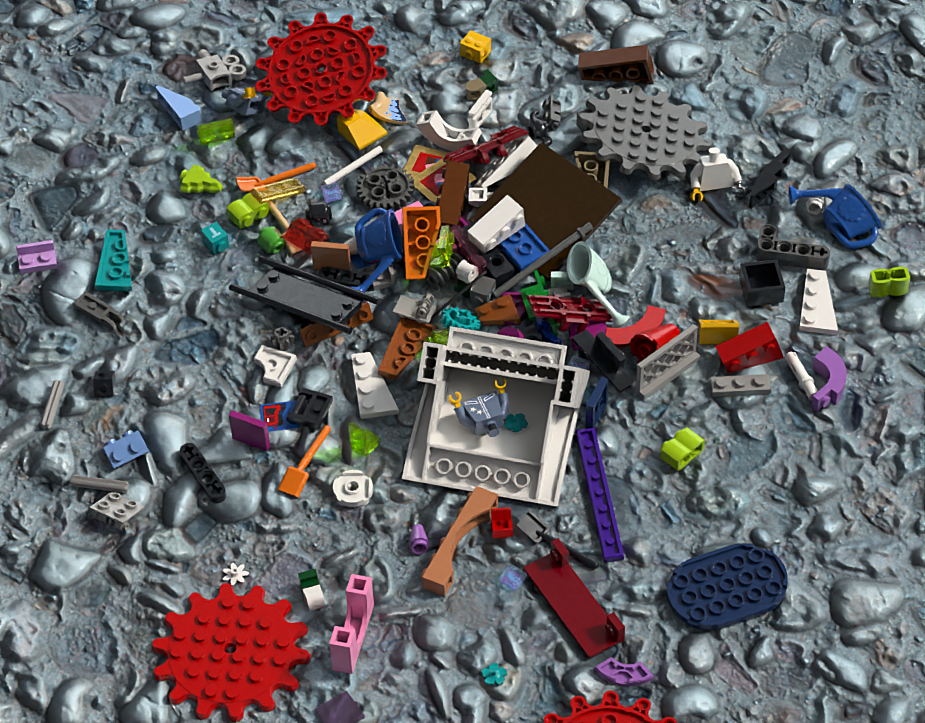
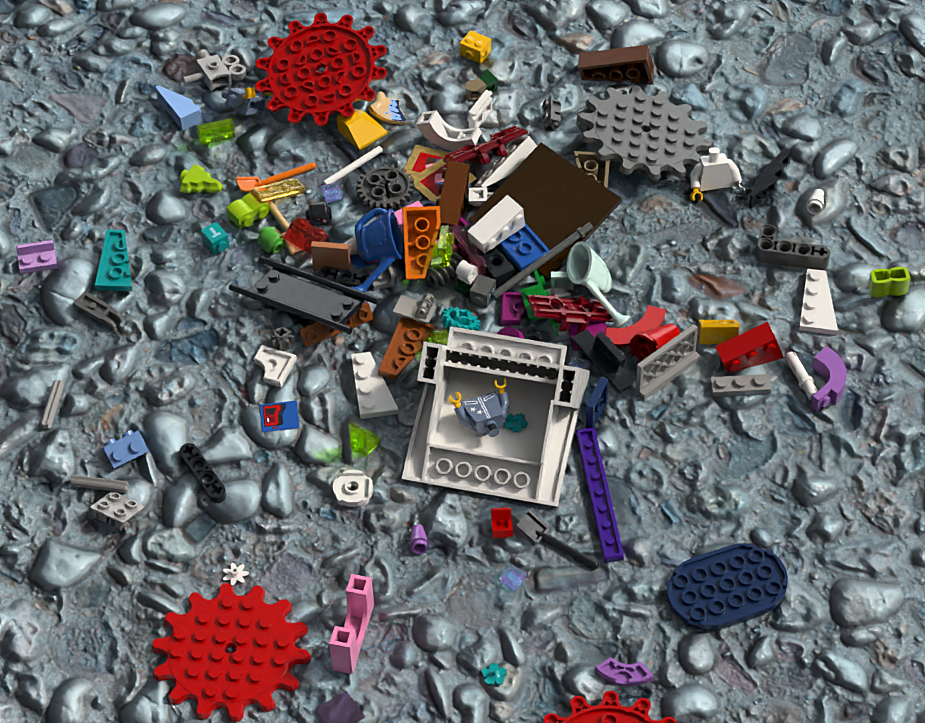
(103, 383): black bracket -> none
(249, 430): magenta tile -> none
(295, 478): orange piece -> none
(311, 589): leg -> none
(315, 411): black plate -> none
(457, 295): black piece -> none
(477, 510): nougat arch -> none
(498, 311): dark orange wing -> none
(538, 128): black piece -> none
(546, 332): clear blue slope -> none
(574, 602): dark red bracket -> none
(682, 448): lime brick -> none
(762, 283): black piece -> none
(846, 214): blue piece -> none

